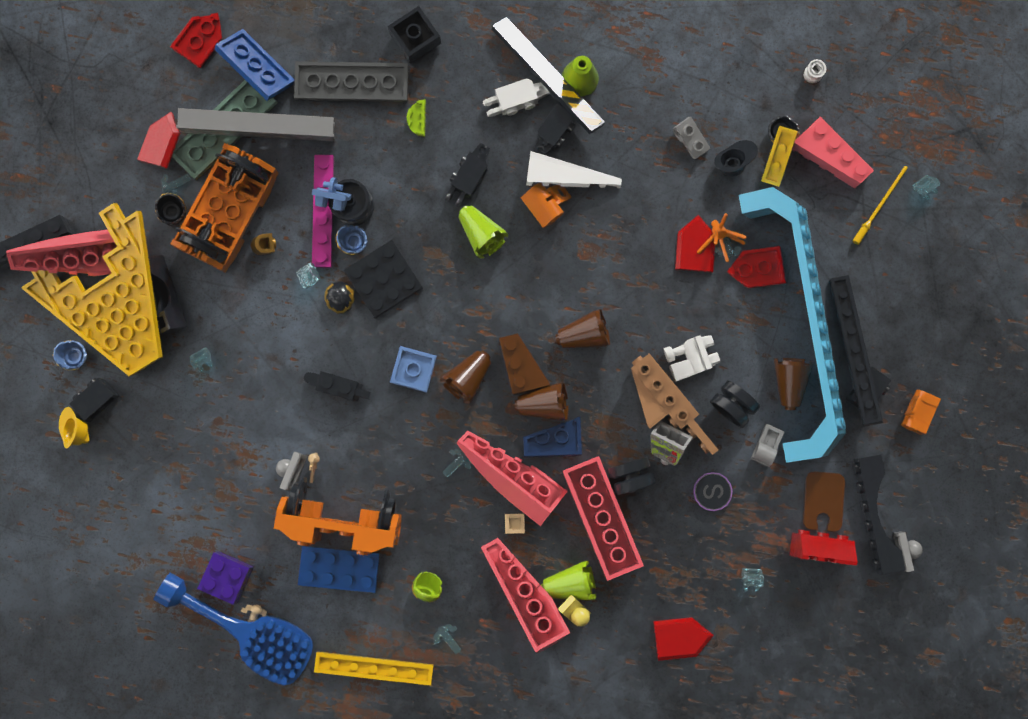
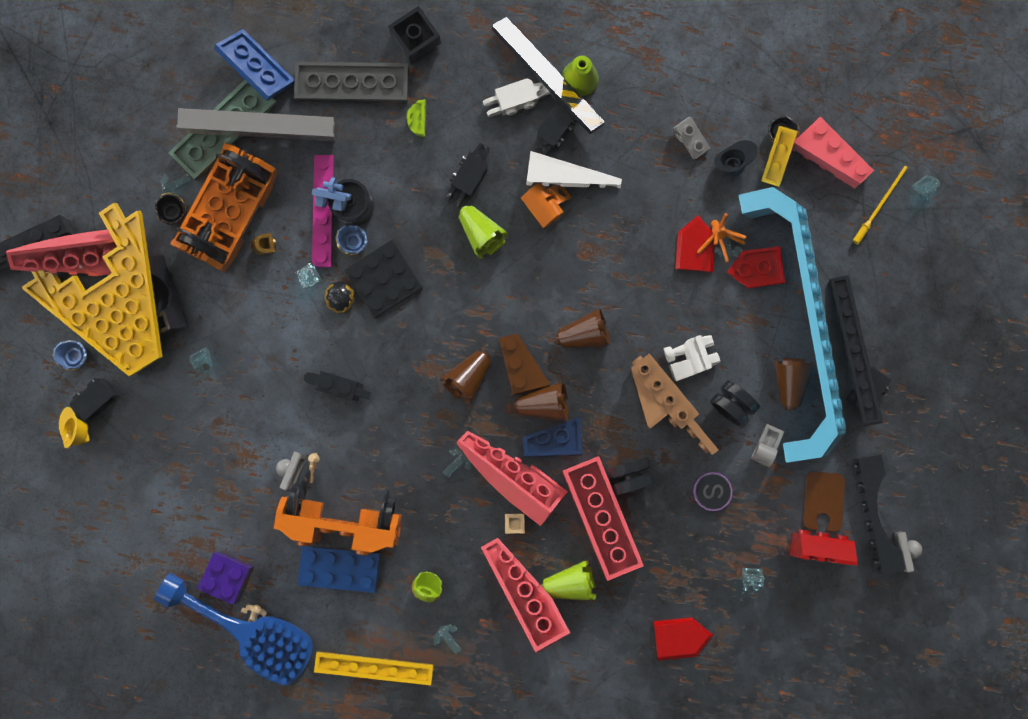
(160, 142): tile -> none
(198, 39): red tile -> none
(413, 369): medium blue tile -> none
(575, 612): light yellow tile -> none
(669, 443): light grey torso -> none
(813, 75): white wheel -> none
(920, 412): orange piece -> none

